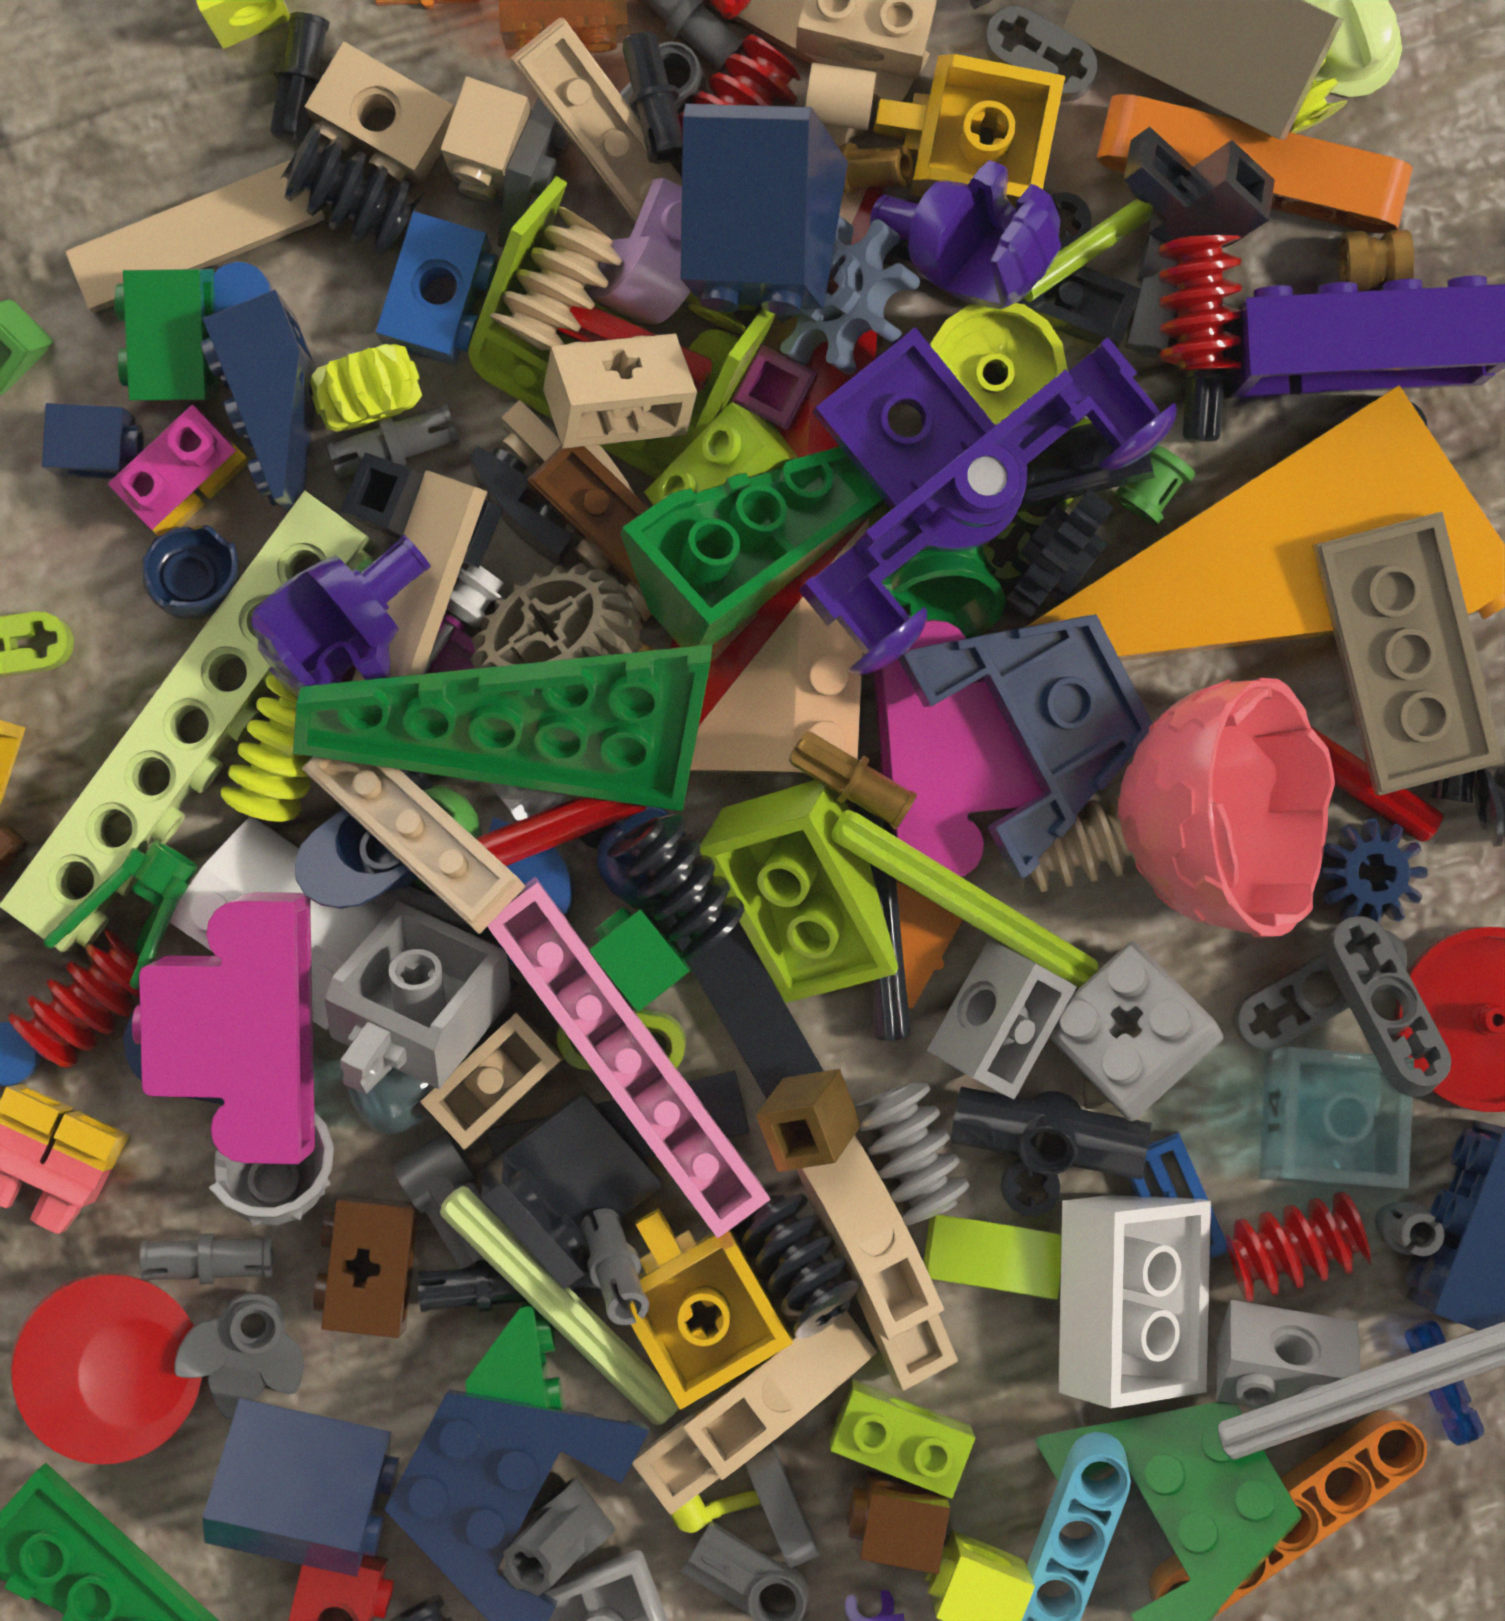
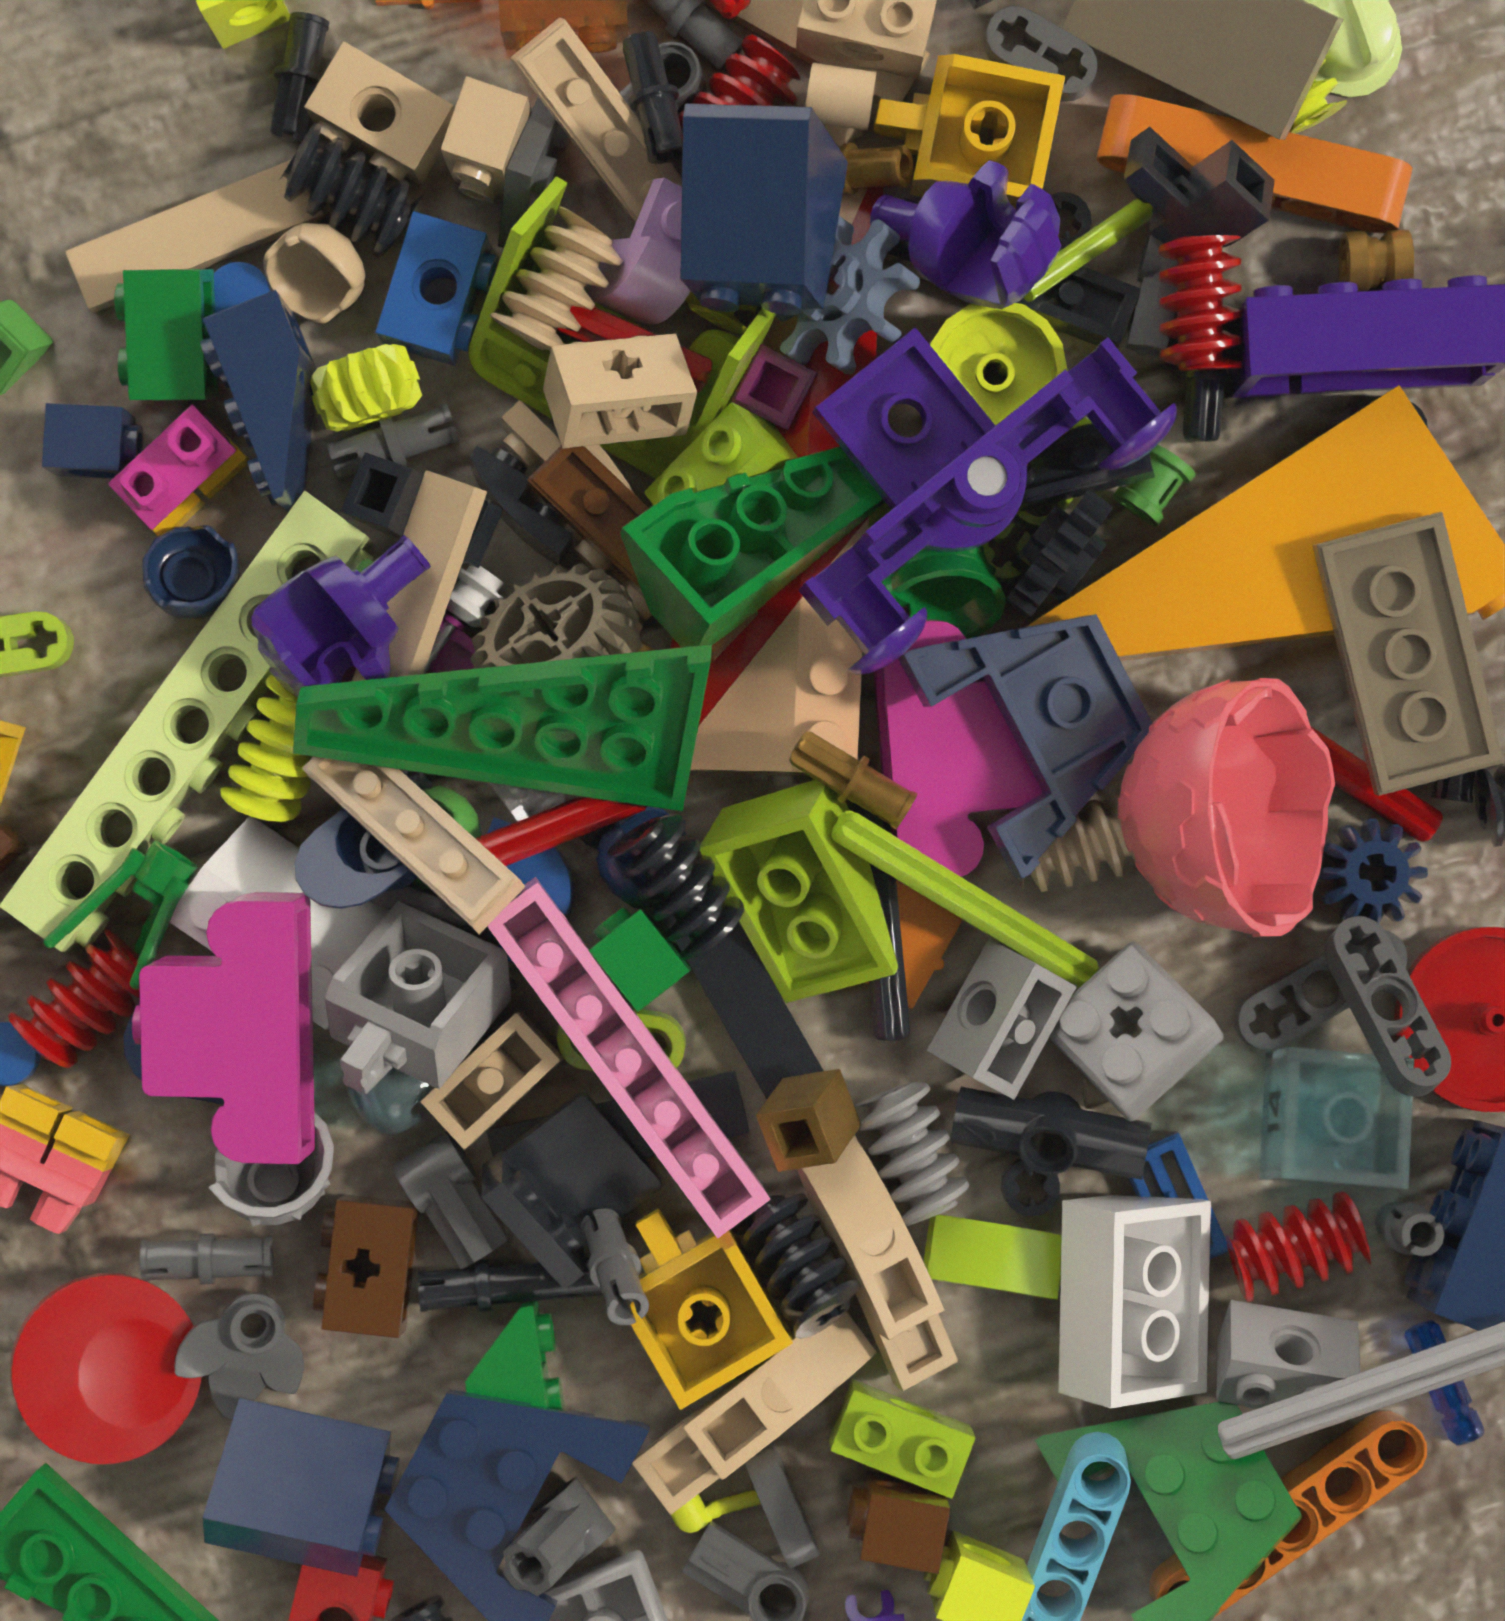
(315, 271): none -> tan hair
(558, 1305): yellowish green axle -> none

